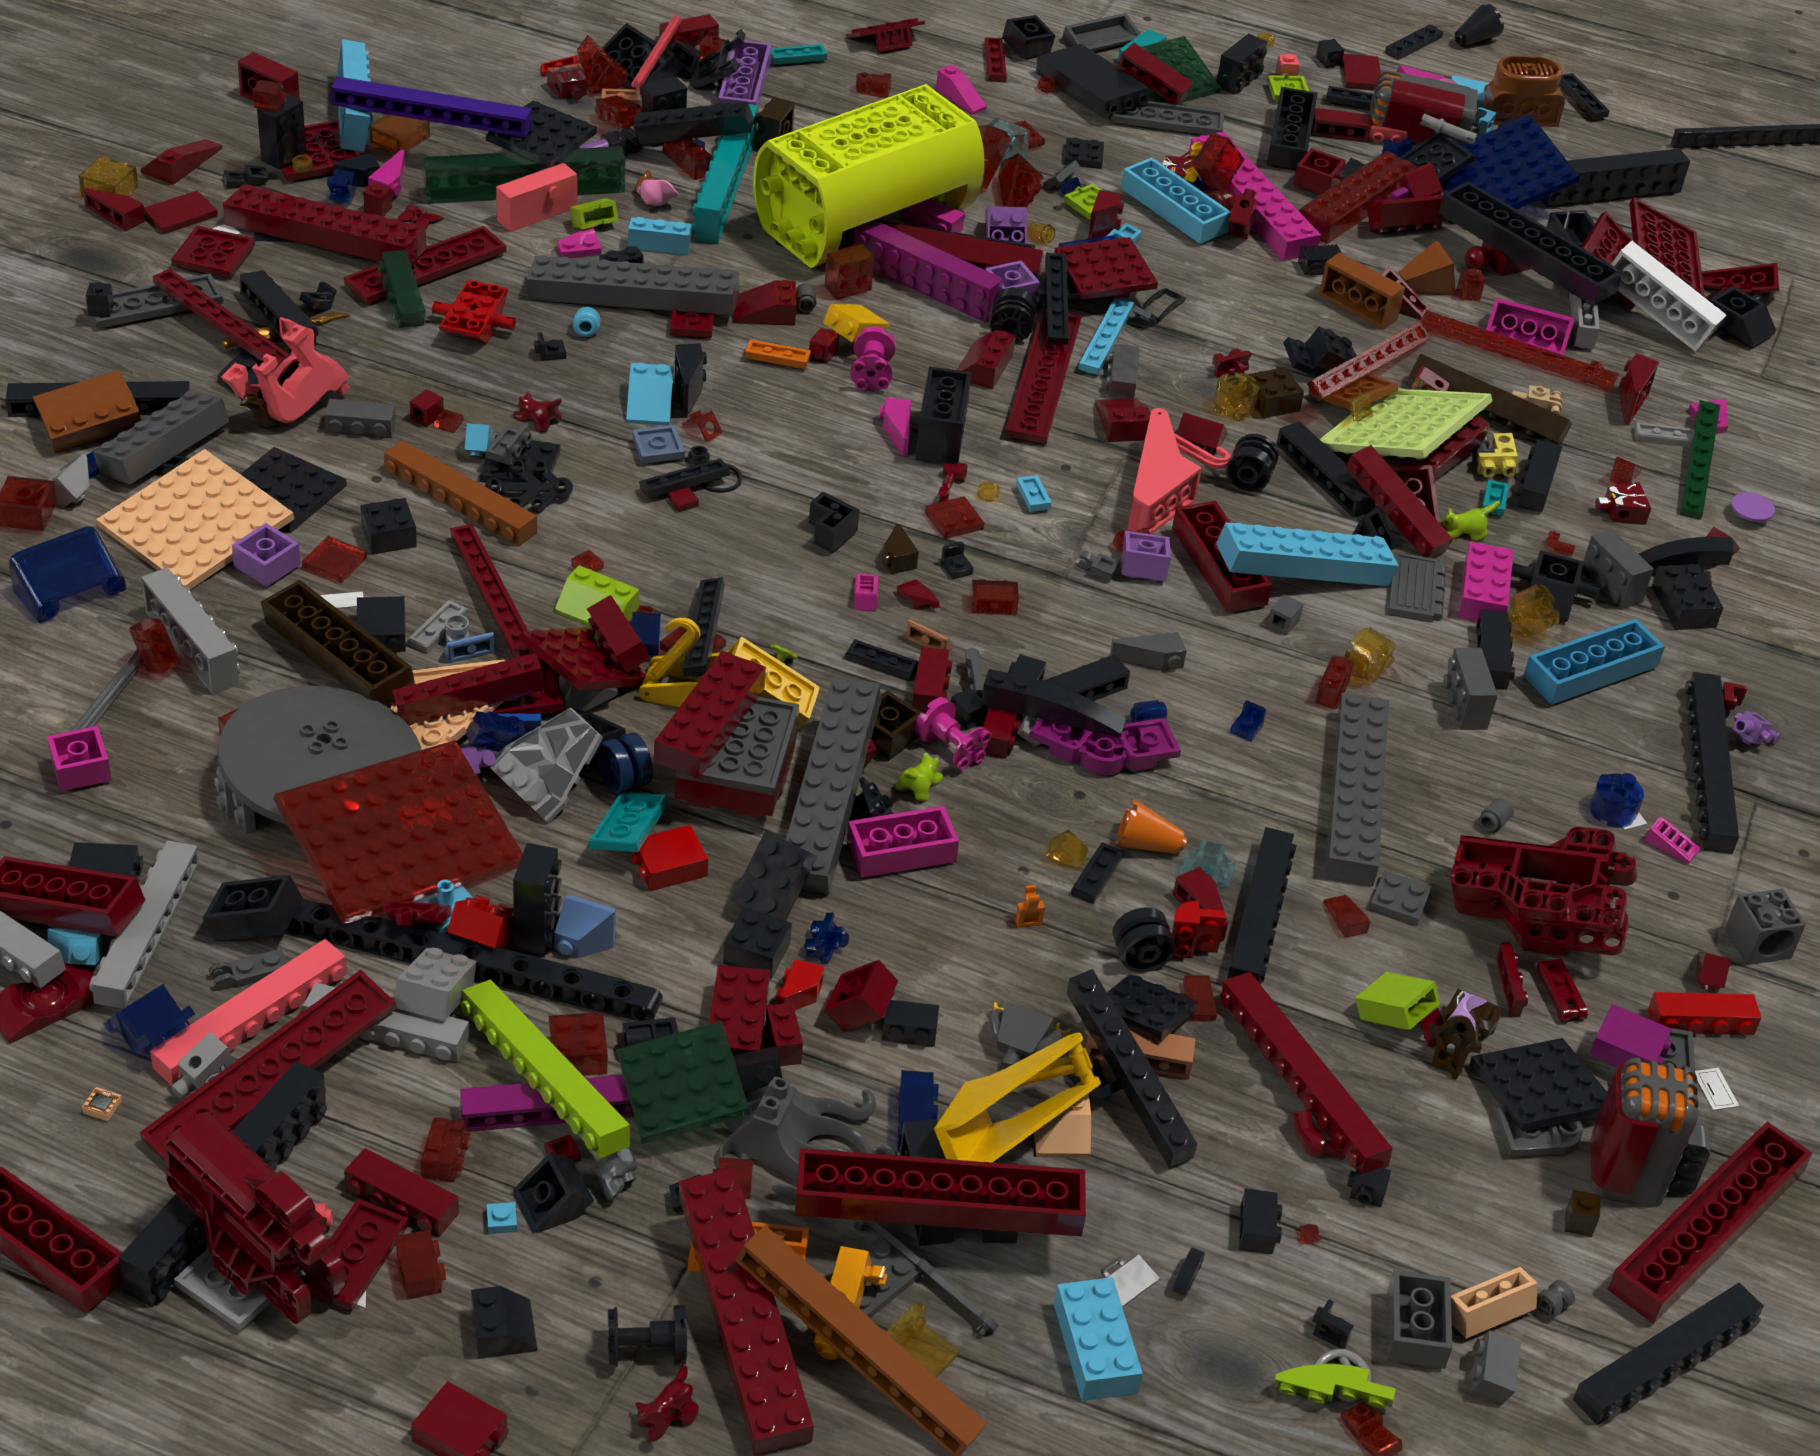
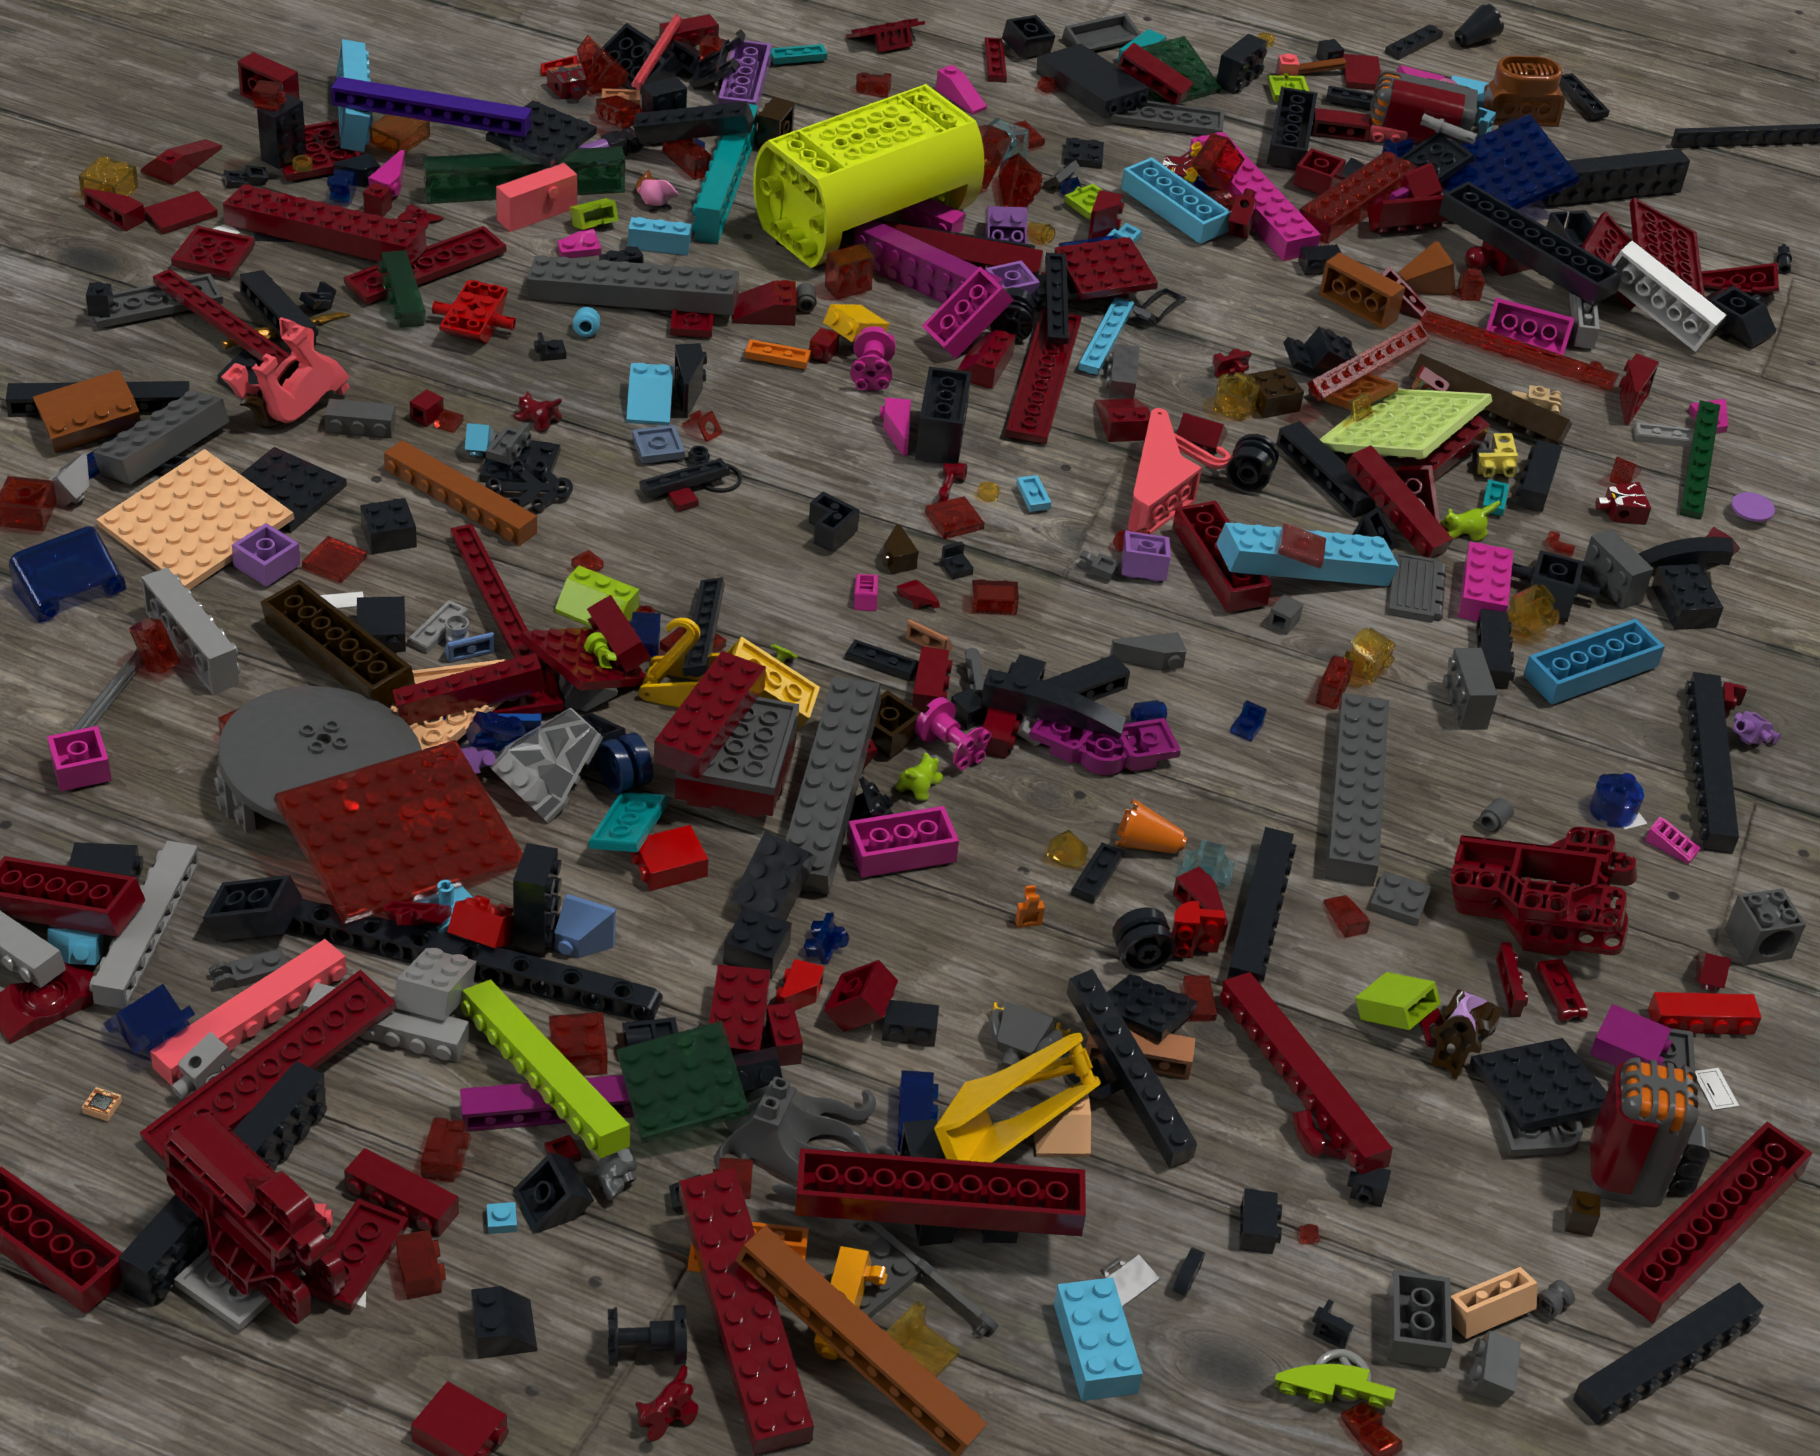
(597, 644): none -> lime piece
(967, 312): none -> dark pink brick
(1302, 545): none -> clear red tile
(1319, 66): none -> dark orange axle
(1784, 259): none -> black axle

